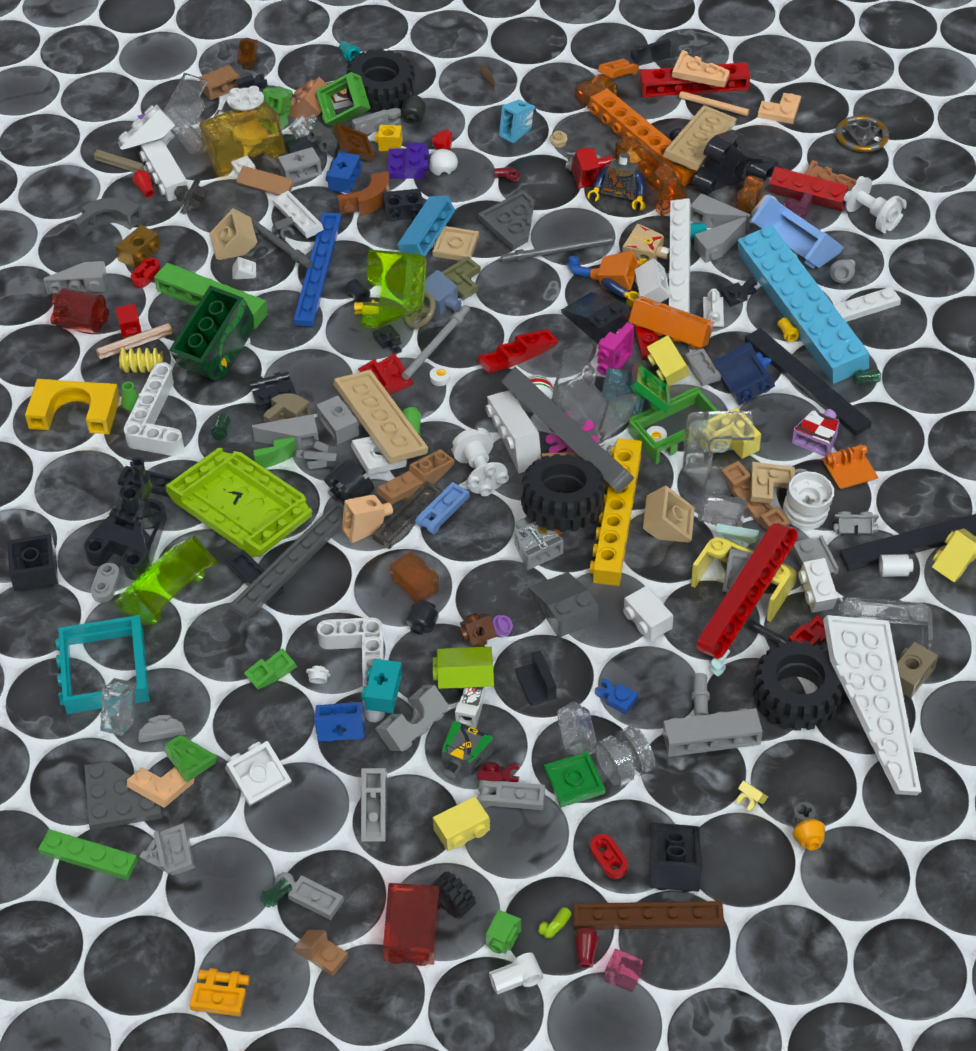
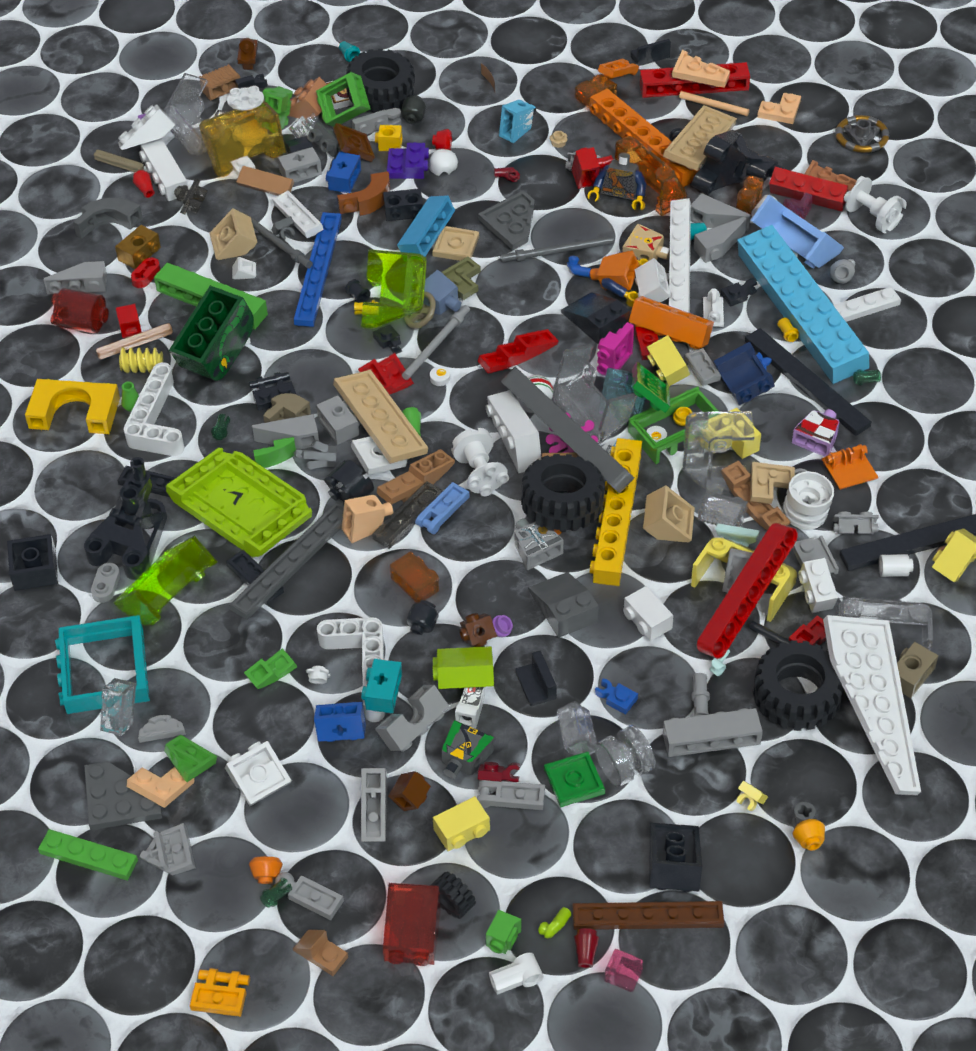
(265, 868): none -> orange cone
(409, 791): none -> reddish brown brick
(610, 857): red plate -> none
(680, 415): none -> yellow plate

